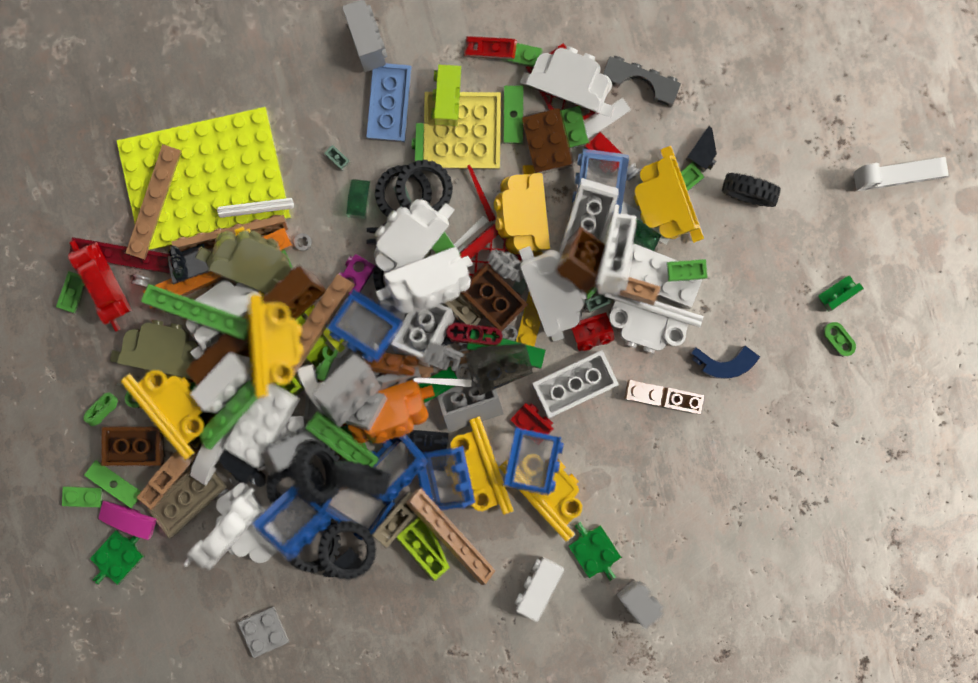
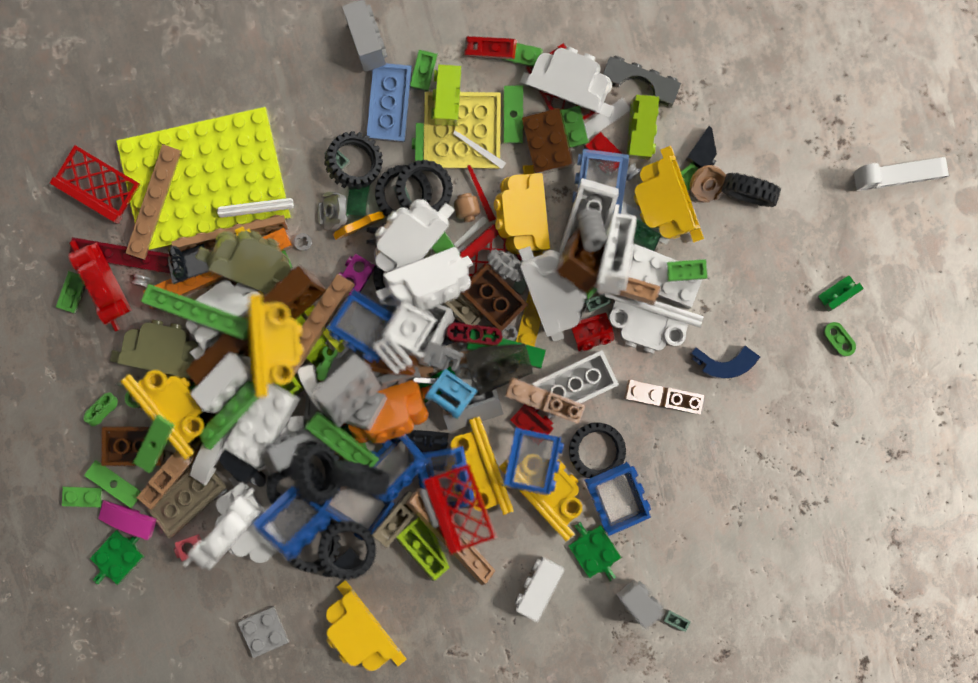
(83, 195): none -> red fence
(154, 443): none -> bright green tile
(179, 549): none -> coral brick
(337, 204): none -> light grey plate
(342, 177): none -> black tyre
(358, 633): none -> yellow brick
(365, 222): none -> light orange tile
(401, 365): none -> white tile
(409, 326): none -> white tile
(423, 70): none -> bright green plate
(429, 507): none -> light grey piece
(444, 514): none -> red fence
(455, 389): none -> dark azure plate
(466, 207): none -> medium nougat head
(488, 155): none -> white sticker
(544, 400): none -> medium nougat slope
(591, 229): none -> light grey piece
(591, 428): none -> black tyre
(618, 498): none -> window
(642, 126): none -> lime wedge
(677, 620): none -> sand green piece
(707, 183): none -> medium nougat tile

